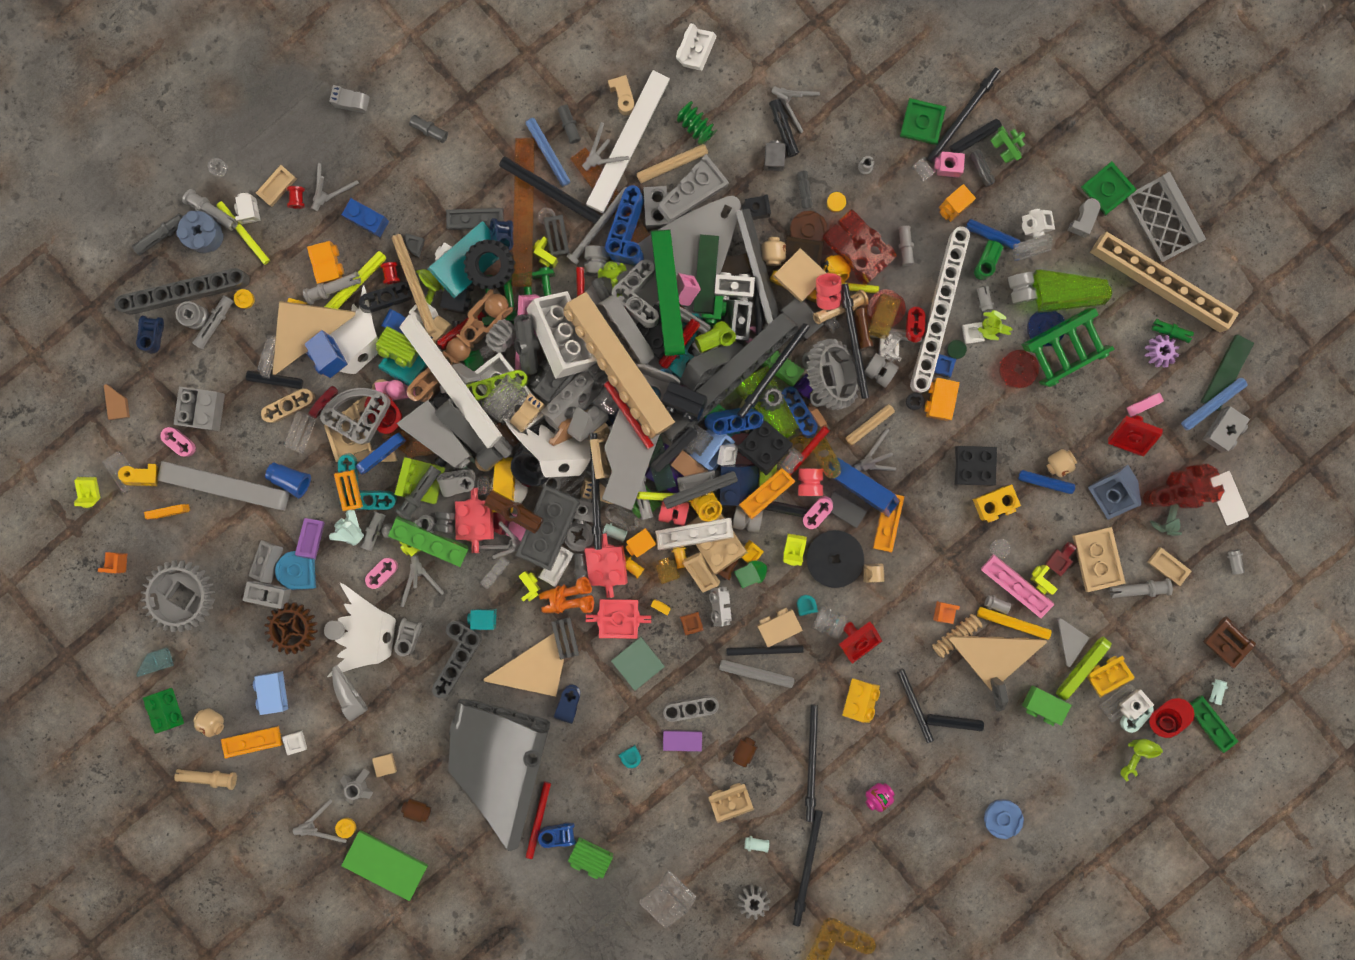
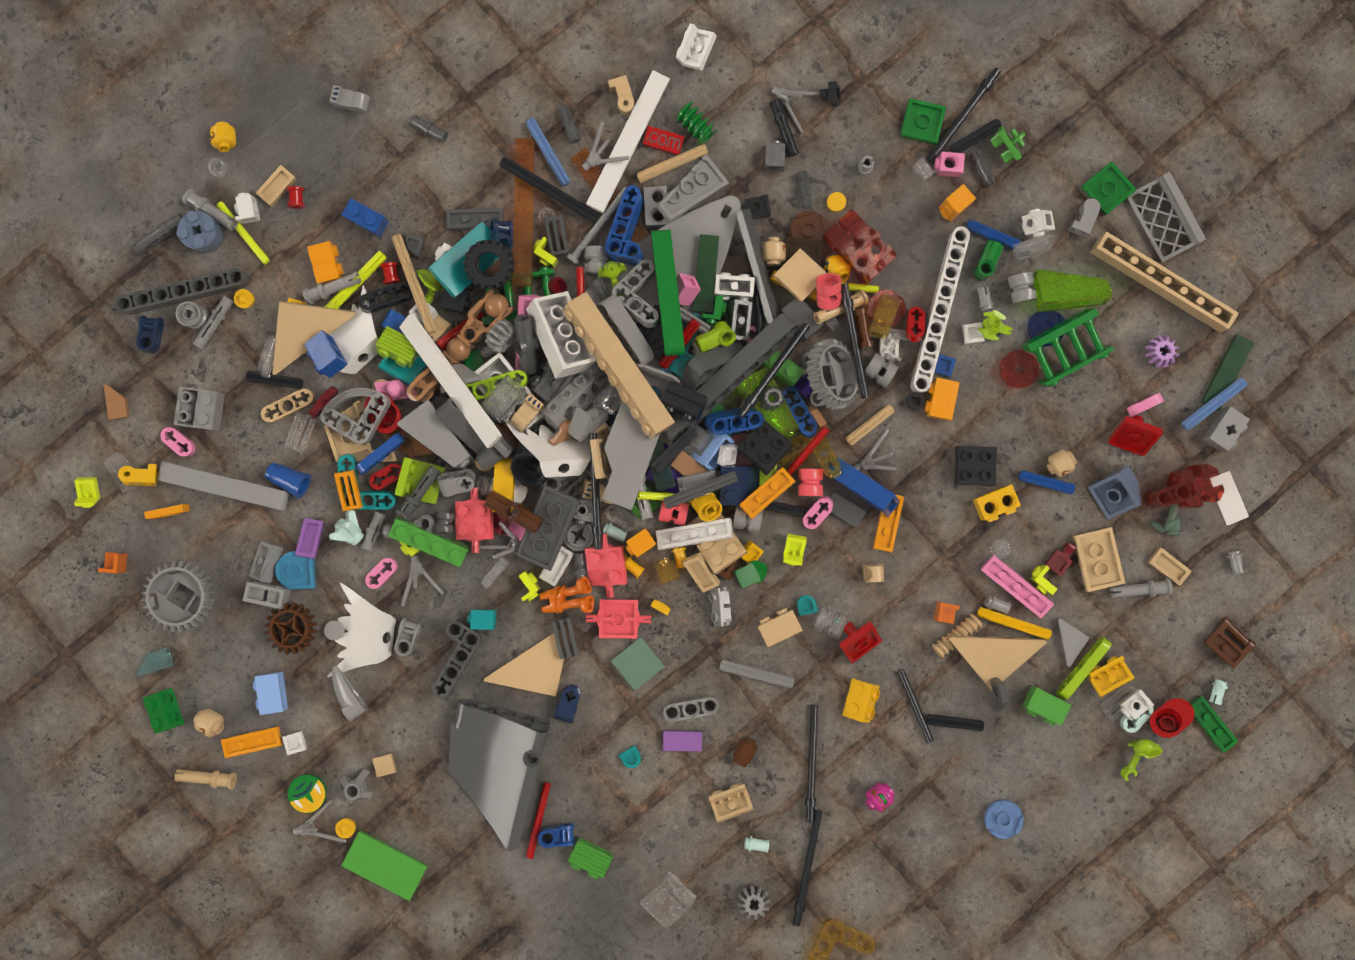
(223, 136): none -> yellow head
(307, 793): none -> tile
(320, 196): light grey plant -> none
(384, 473): none -> red beam
(416, 810): reddish brown brick -> none
(557, 285): none -> dark red tile
(626, 411): red bar -> none
(663, 140): none -> red tile
(691, 623): dark orange tile -> none
(764, 650): black bar -> none
(791, 460): clear bush -> none
(831, 94): none -> black tile
(850, 557): black piece -> none
(906, 246): light grey pin -> none
(956, 349): dark green piece -> none
(1172, 331): green pin -> none

